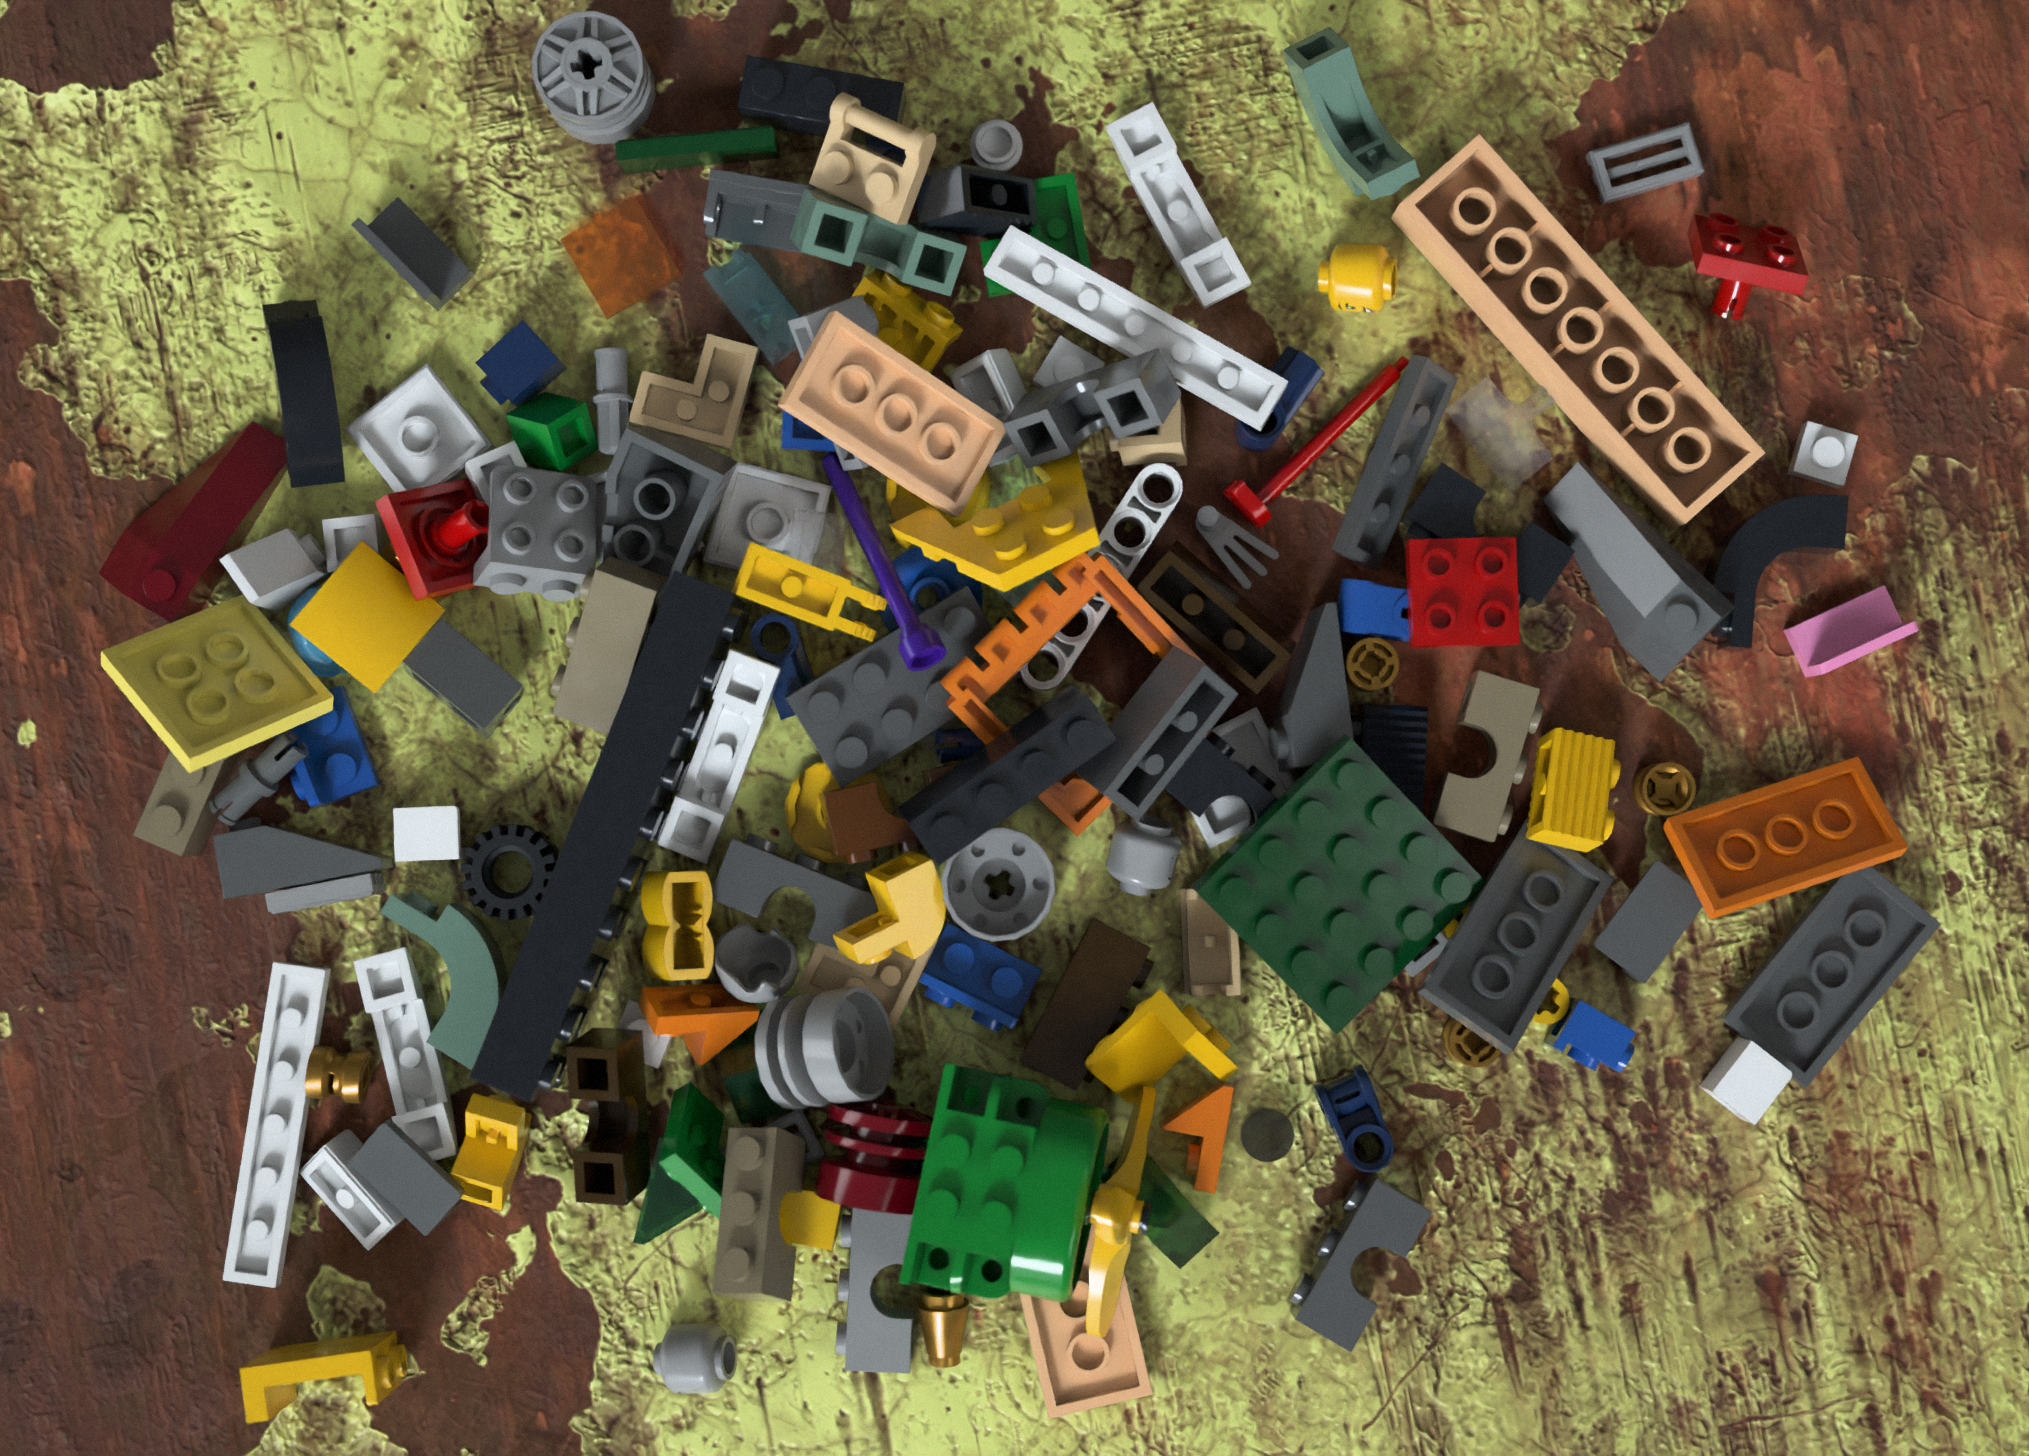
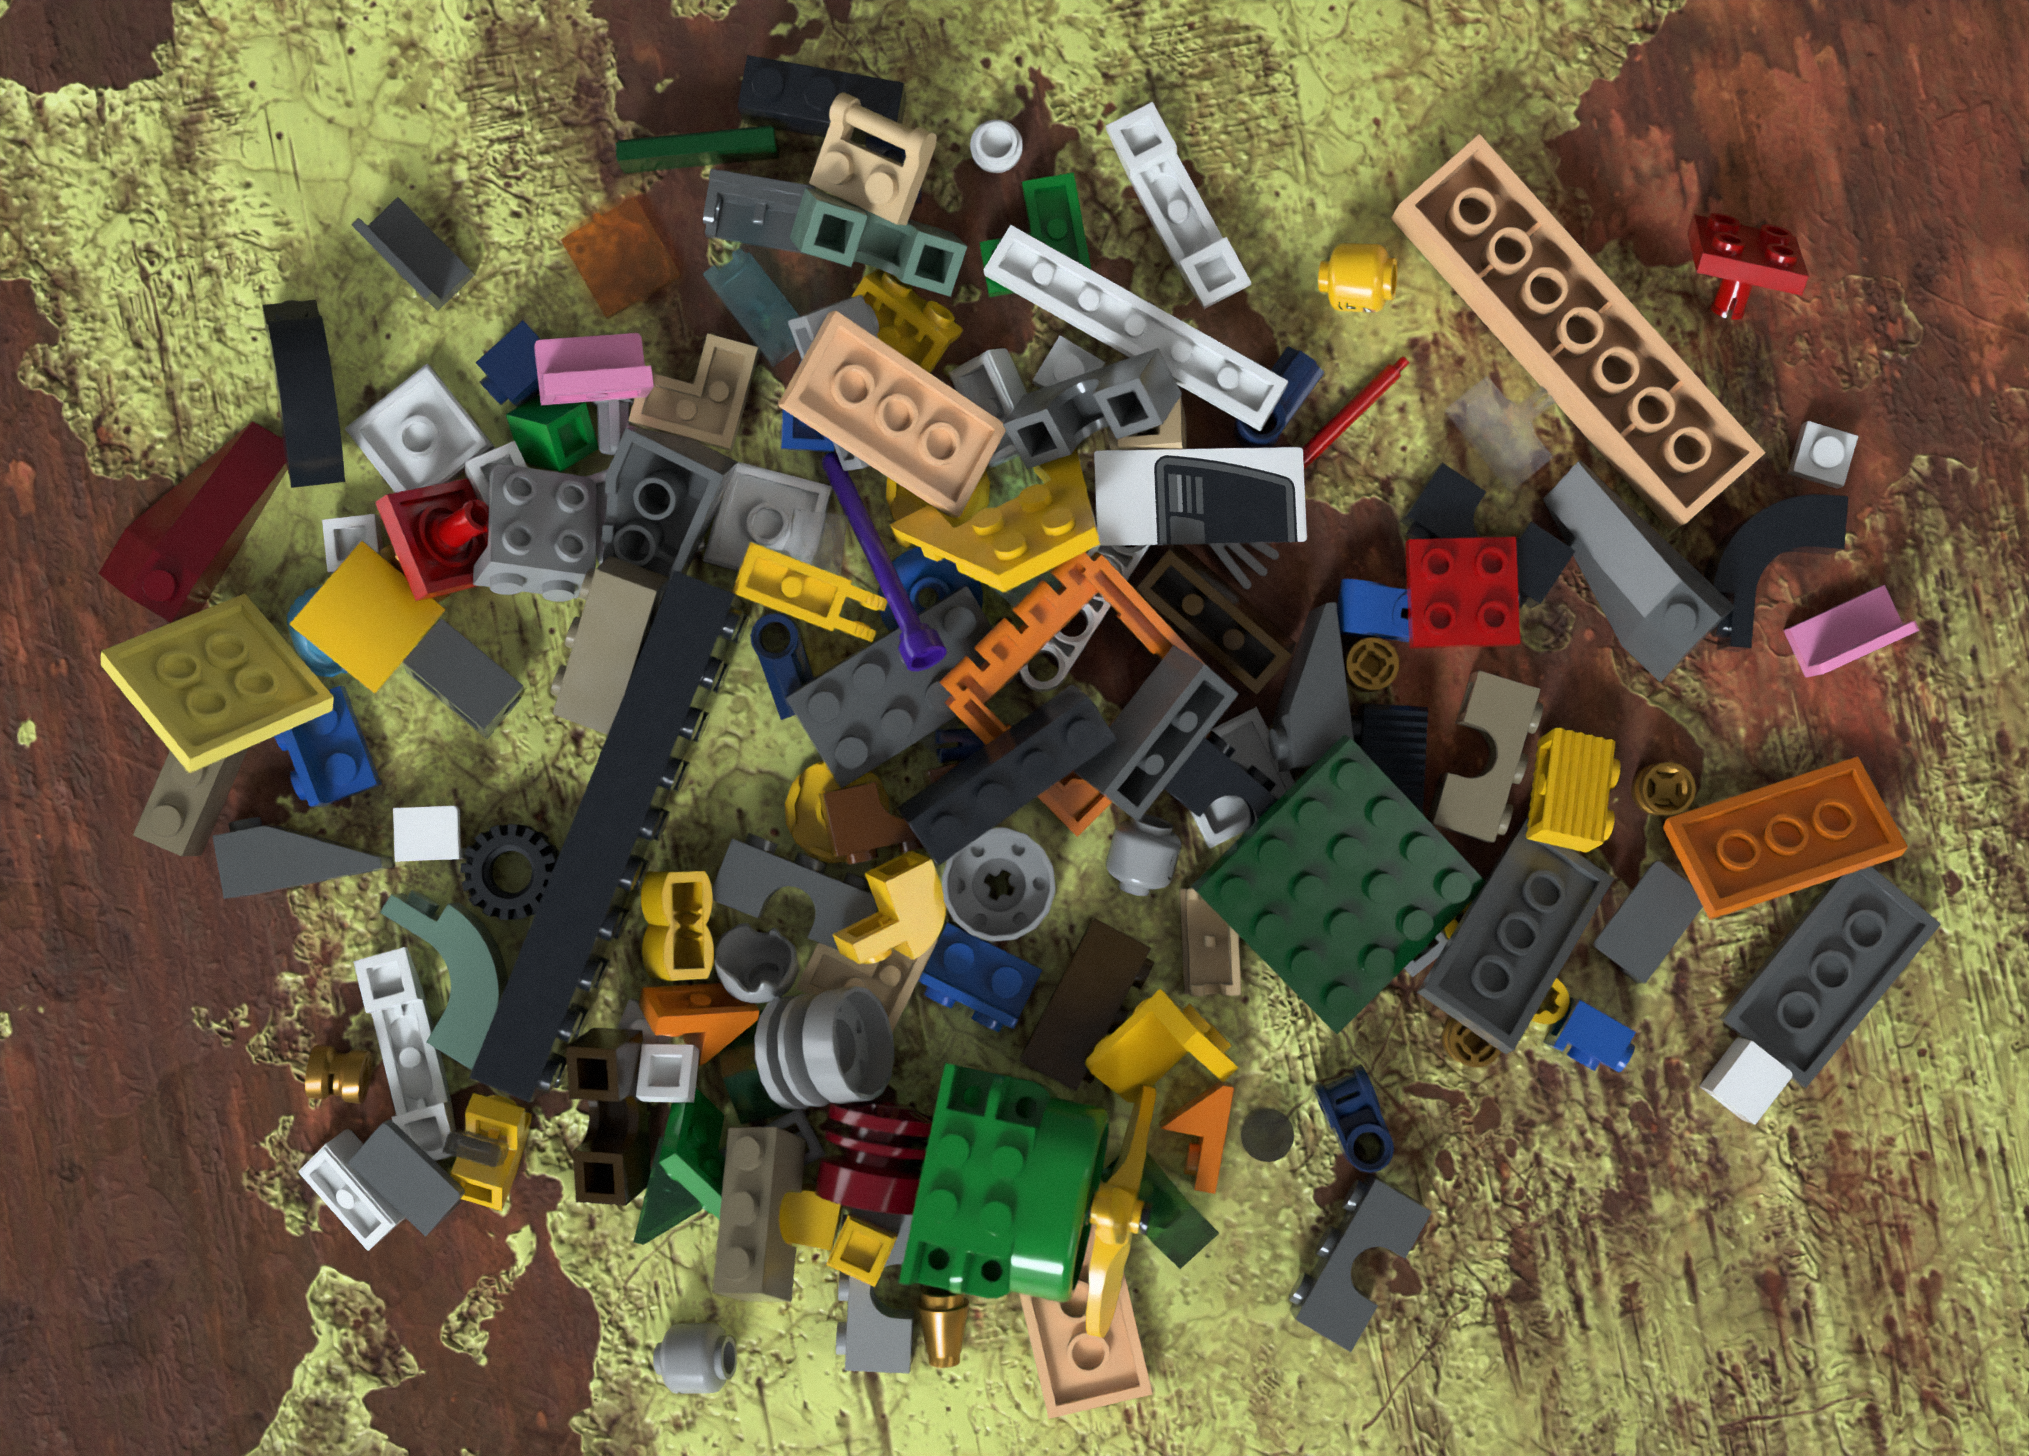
(258, 777): dark grey pin -> none
(272, 1376): yellow panel -> none
(275, 1125): white plate -> none
(277, 568): white slope -> none
(325, 893): light grey tile -> none
(476, 1147): none -> clear smoke tile
(592, 369): none -> bright pink panel
(610, 103): light grey wheel -> none
(667, 1073): none -> white plate
(721, 756): white slope -> none
(862, 1249): none -> yellow tile
(976, 201): black brick -> none
(1200, 496): none -> sticker
(1344, 117): sand green arch -> none
(1394, 462): dark grey plate -> none
(1602, 177): light grey tile -> none

